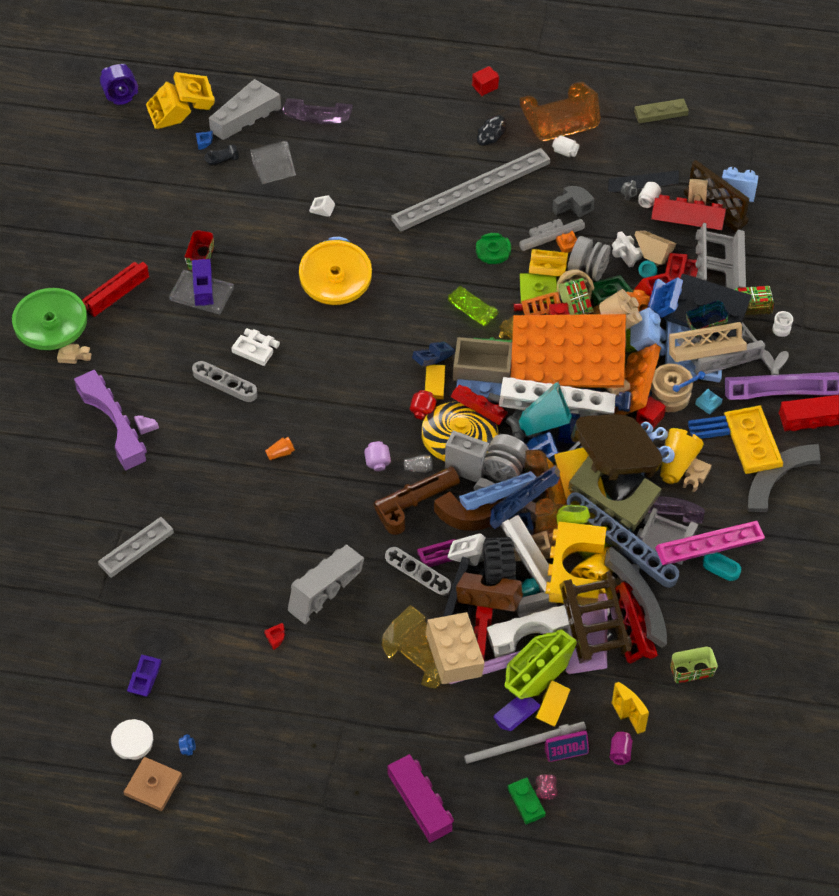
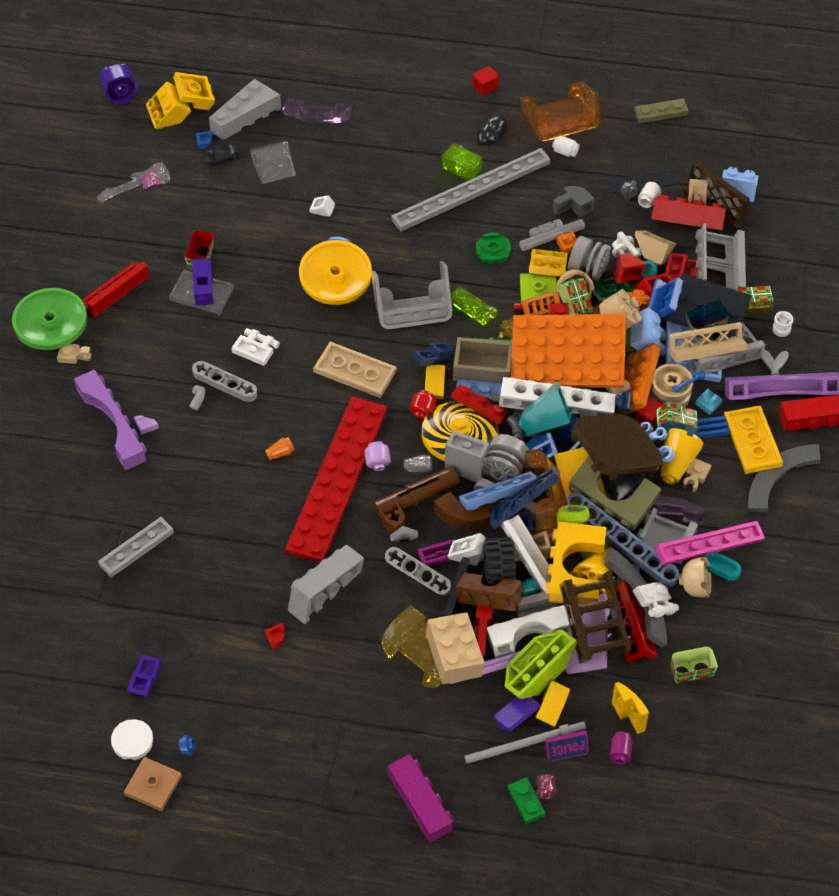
(154, 175): none -> clear piece
(199, 393): none -> light grey arm
(336, 480): none -> red plate
(355, 369): none -> tan tile
(404, 533): none -> light grey tile
(417, 310): none -> light grey windscreen
(462, 162): none -> clear neon green brick
(628, 268): none -> red slope
(656, 598): none -> white plate
(677, 416): none -> piece
(696, 577): none -> tan cylinder

